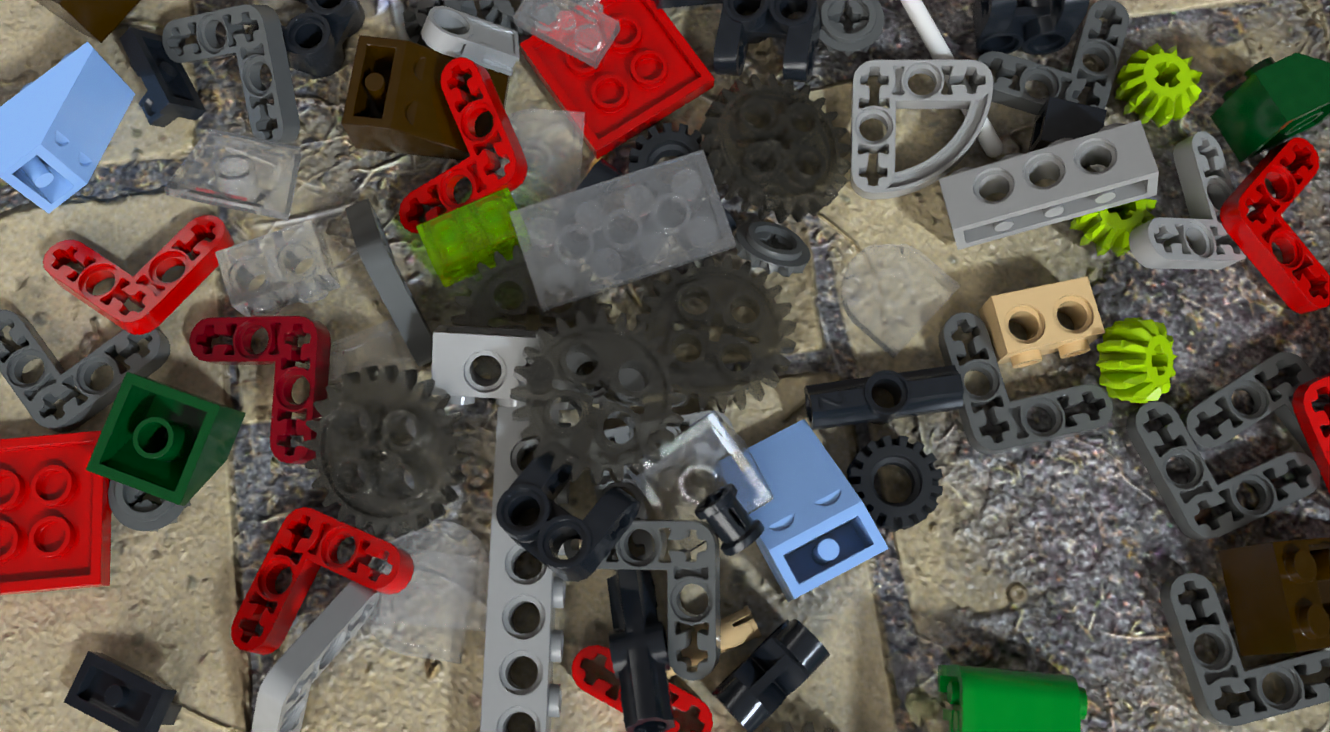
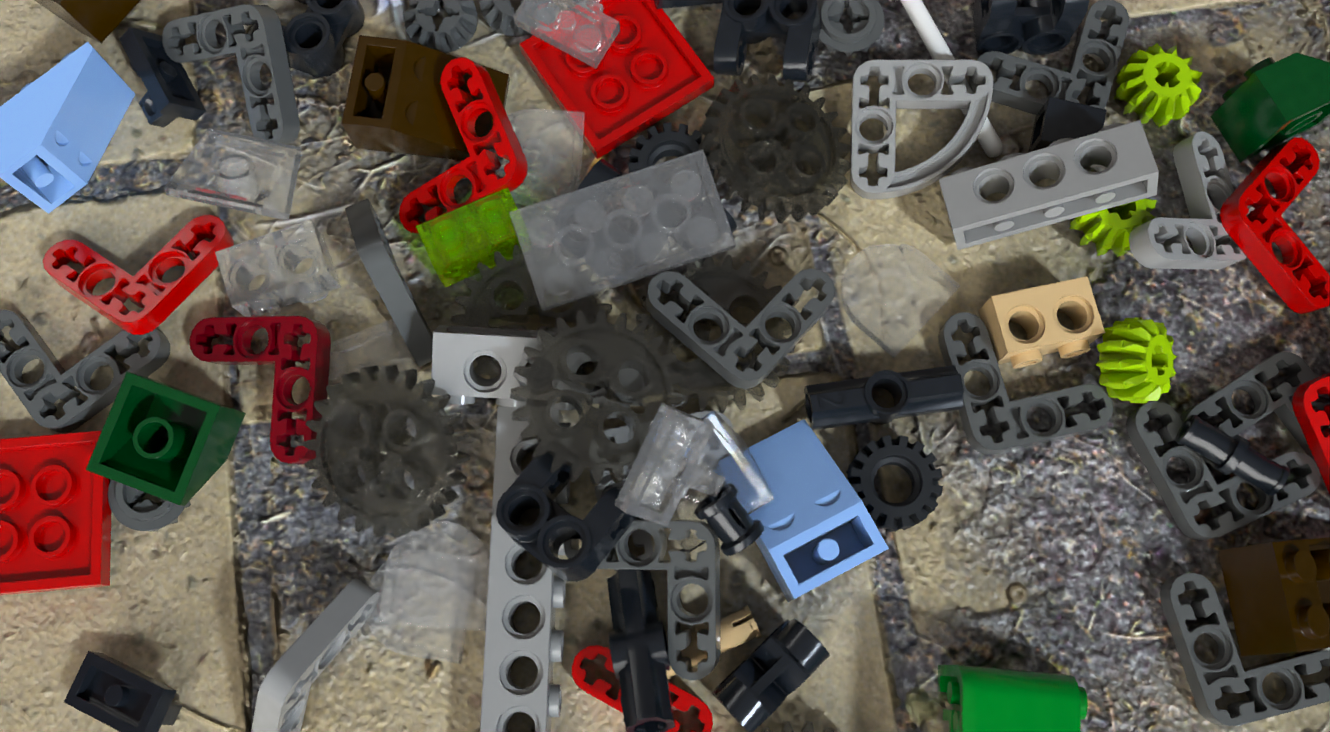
(316, 552): red beam -> none
(472, 38): light grey piece -> none
(668, 467): none -> clear hinge
(734, 337): none -> dark grey beam
(772, 248): dark grey gear -> none
(1232, 455): none -> black pin

